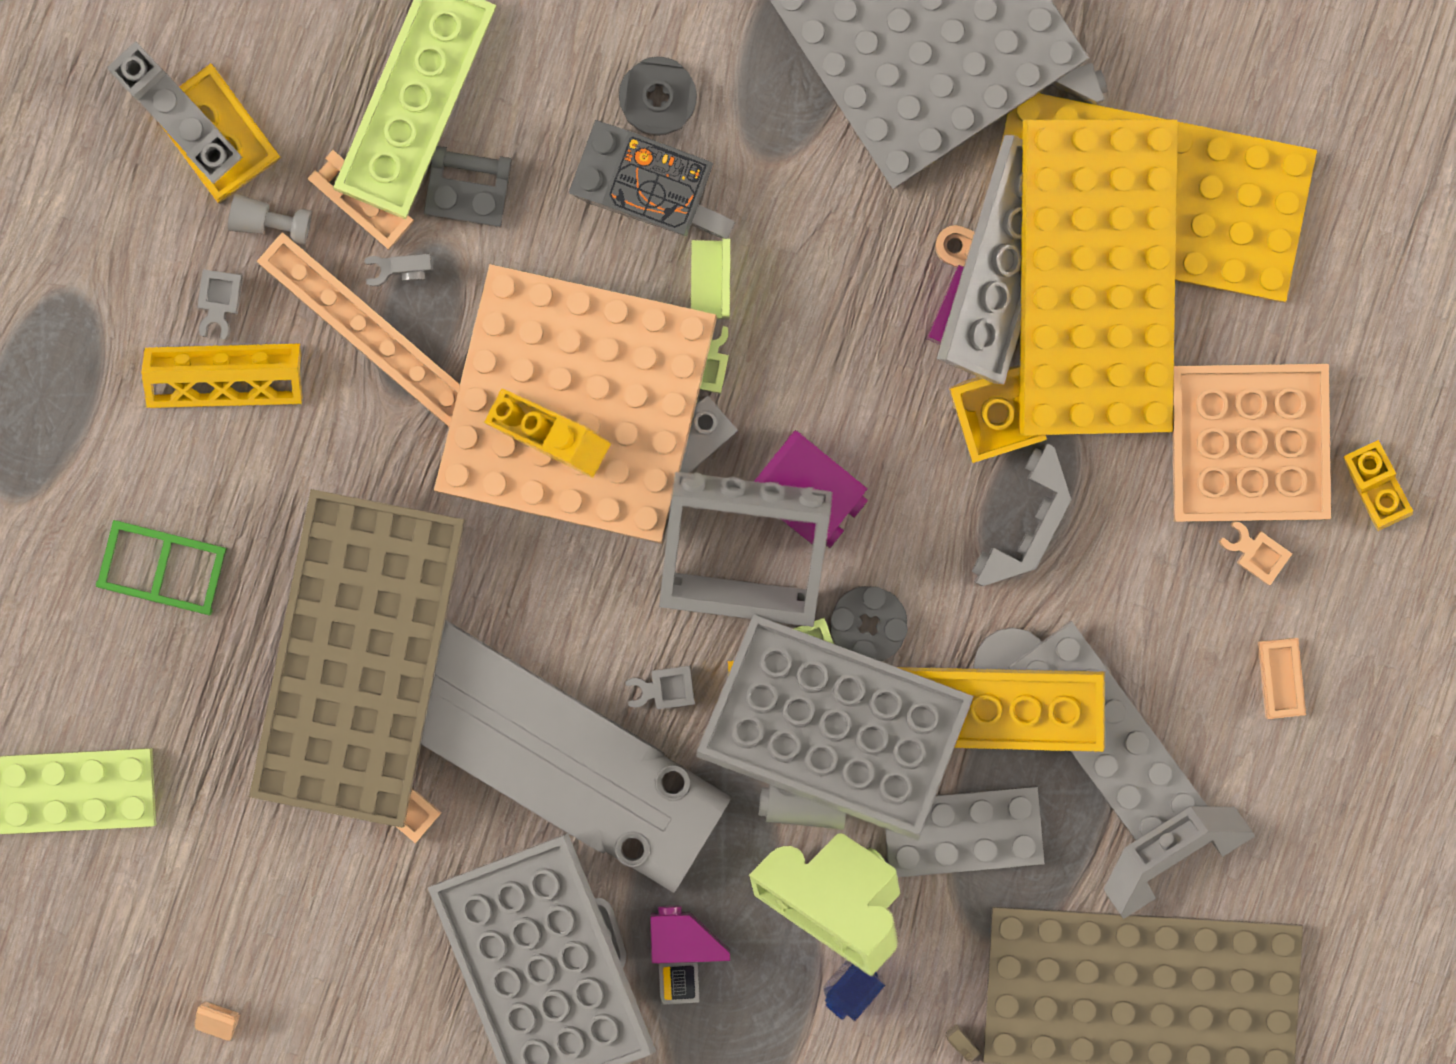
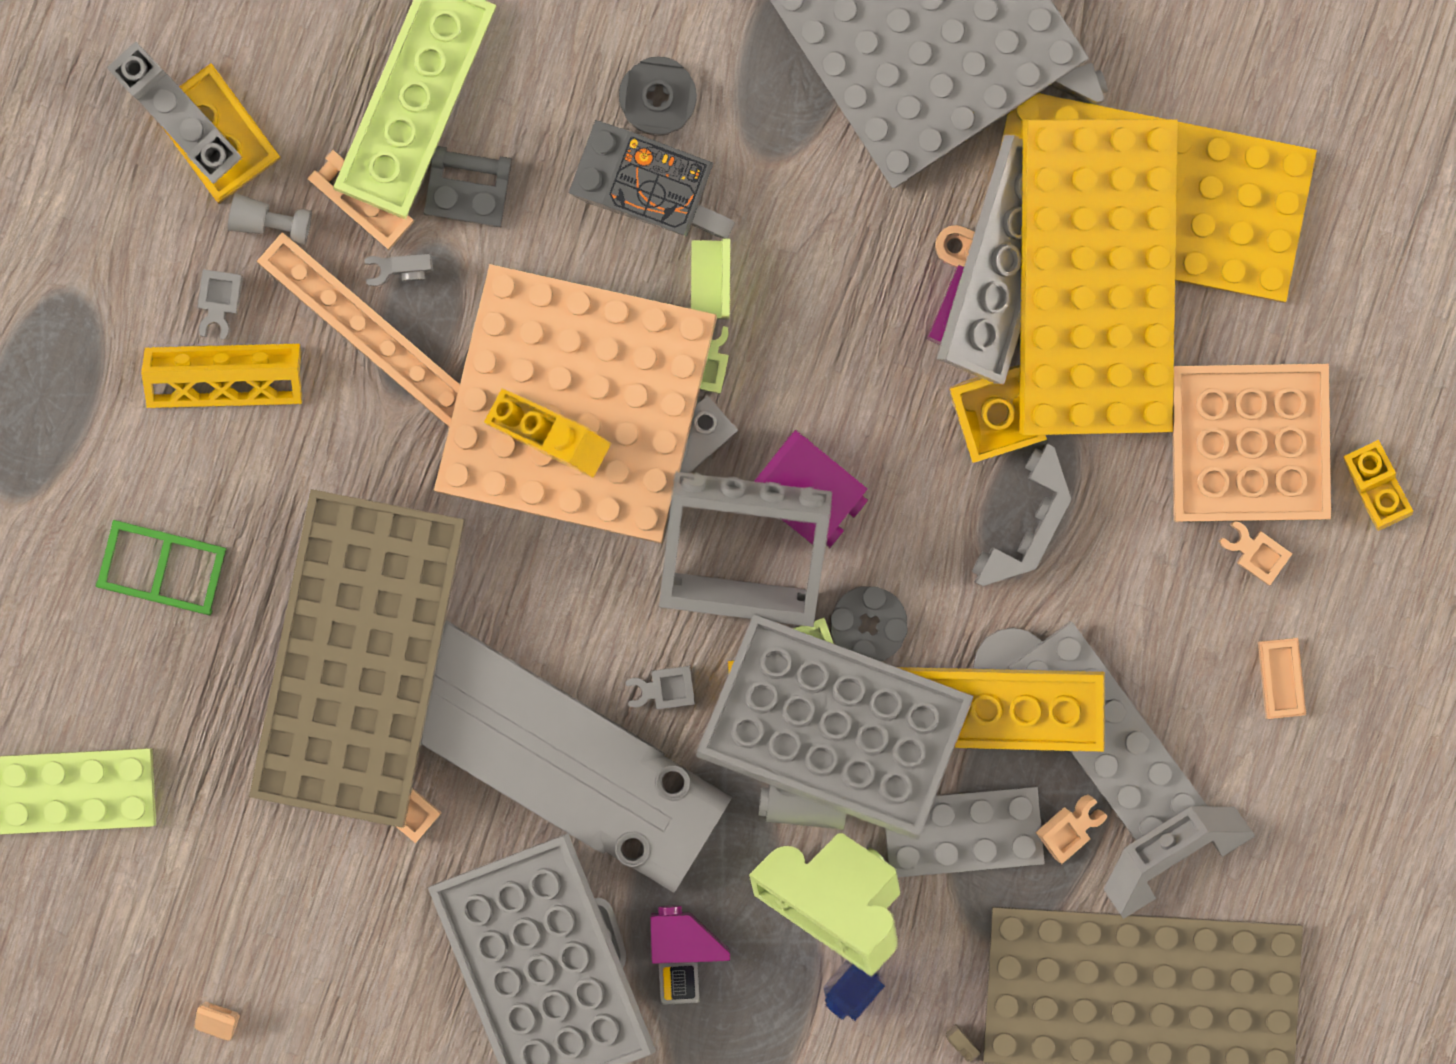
(1066, 830): none -> light nougat plate

